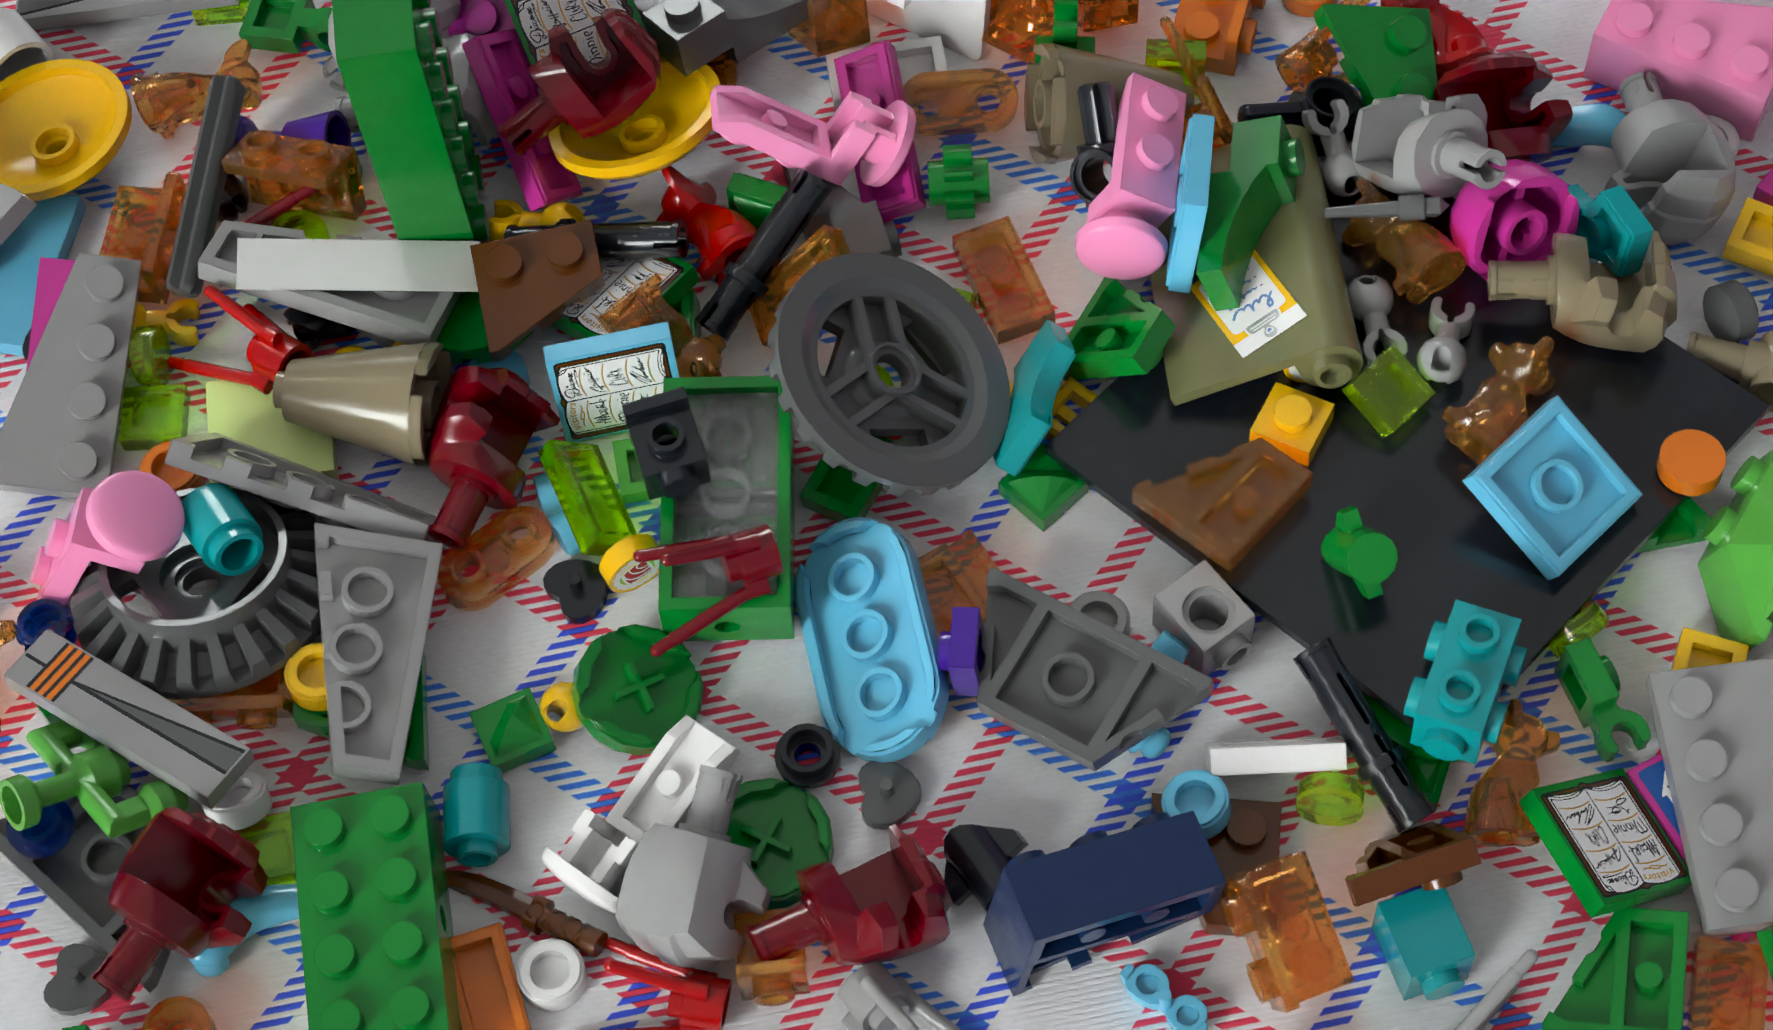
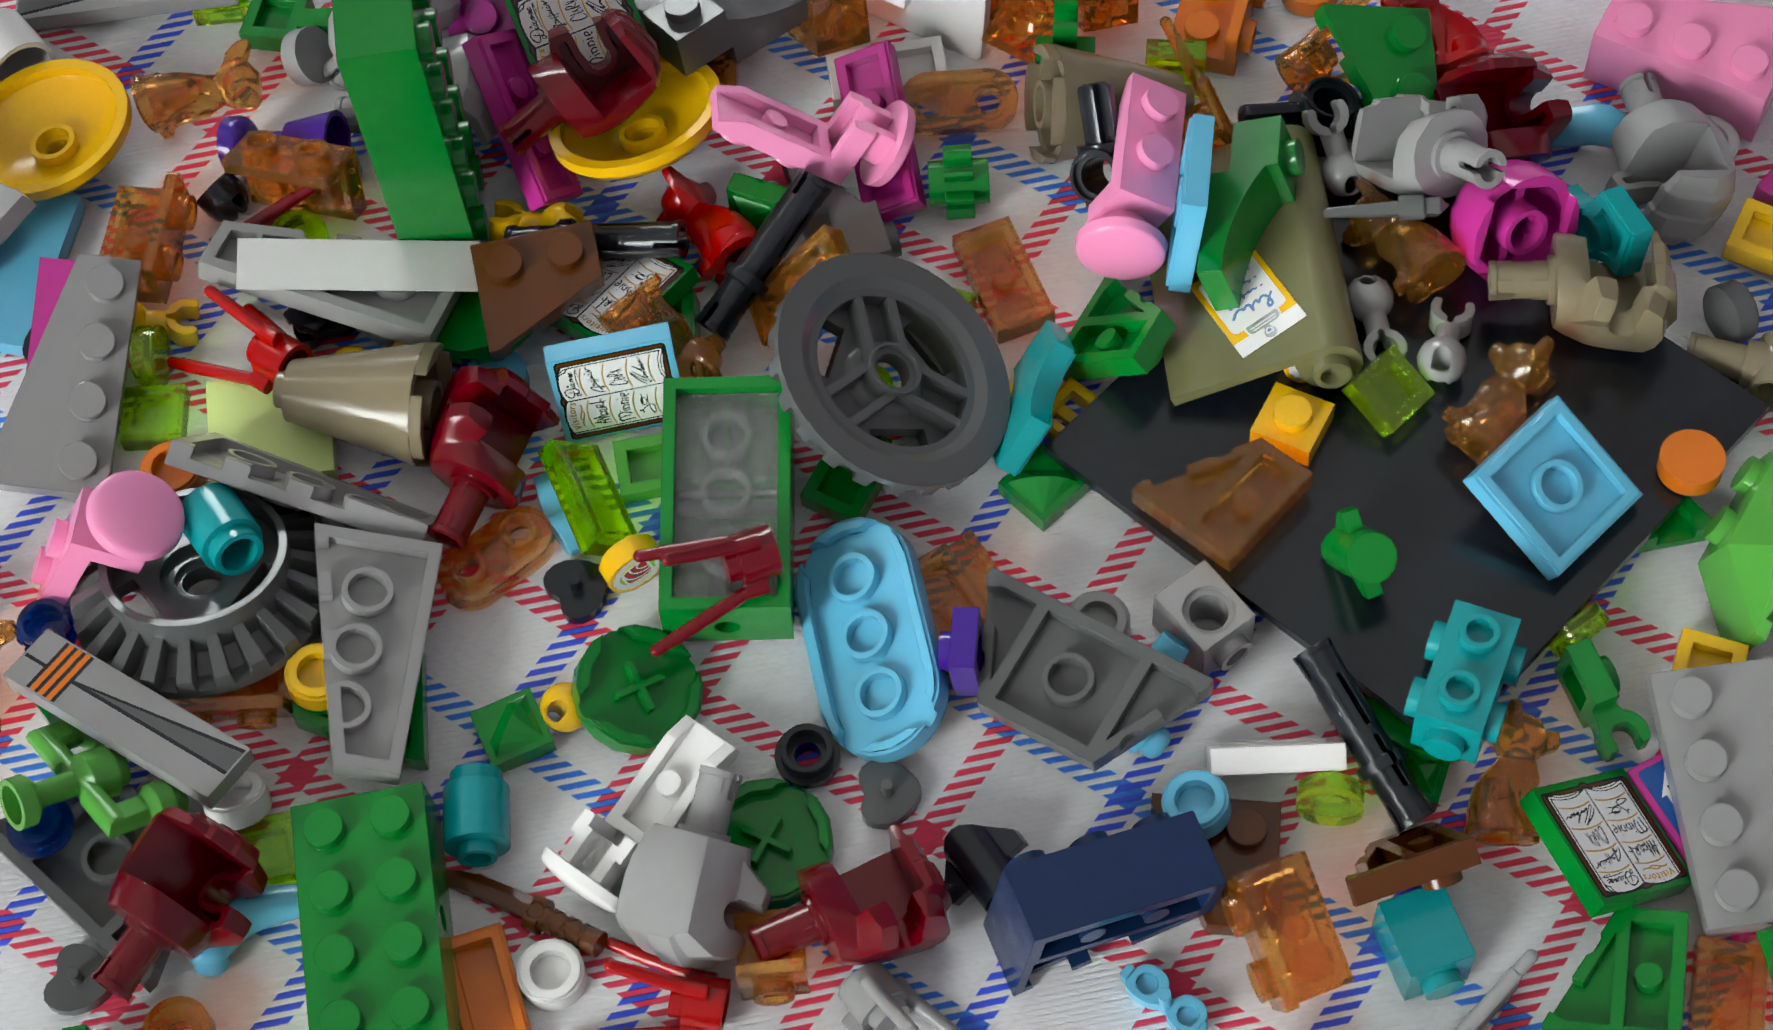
(205, 184): dark grey axle -> none
(304, 55): none -> light grey tile
(667, 444): black brick -> none

